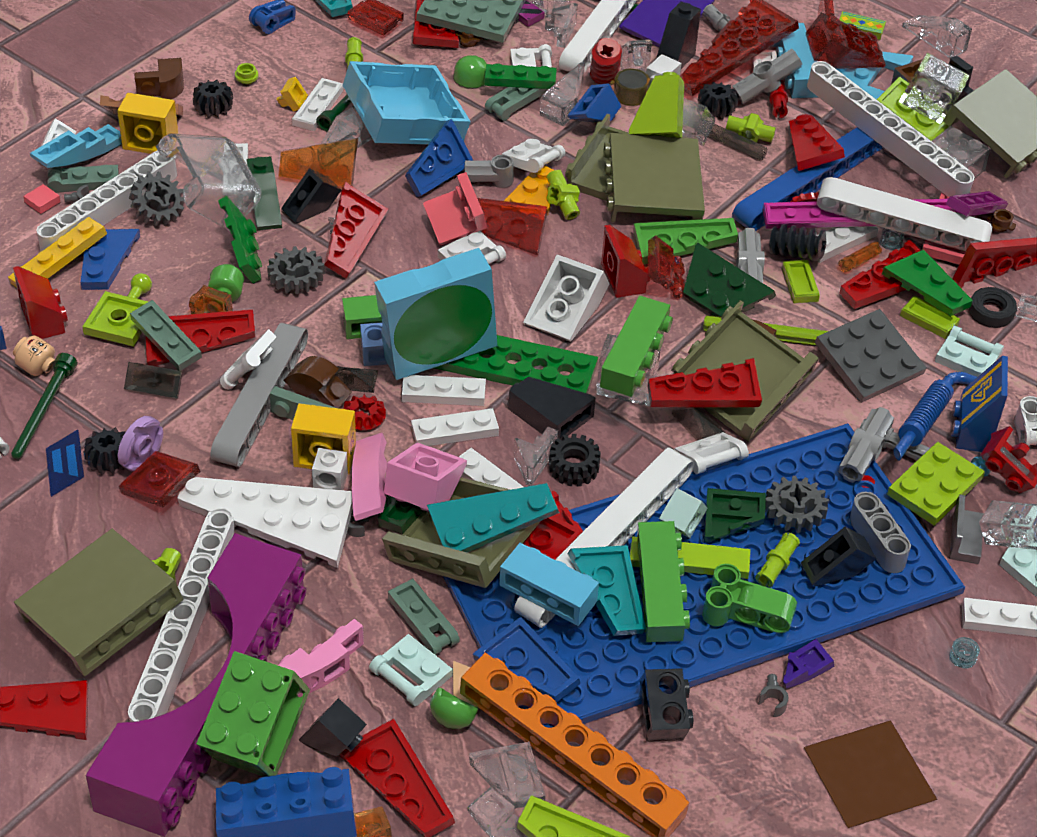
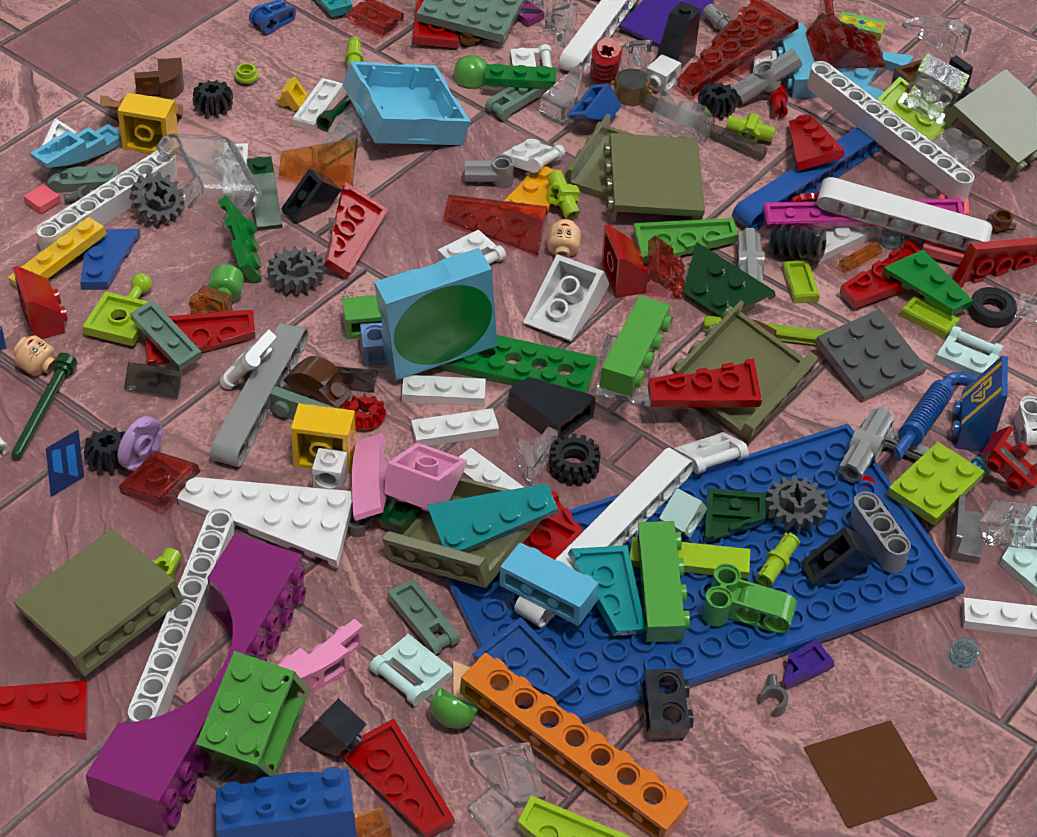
(439, 161): blue wing -> none
(456, 212): coral bracket -> none
(564, 238): none -> light nougat head
(661, 108): lime slope -> none
(976, 203): magenta tile -> none

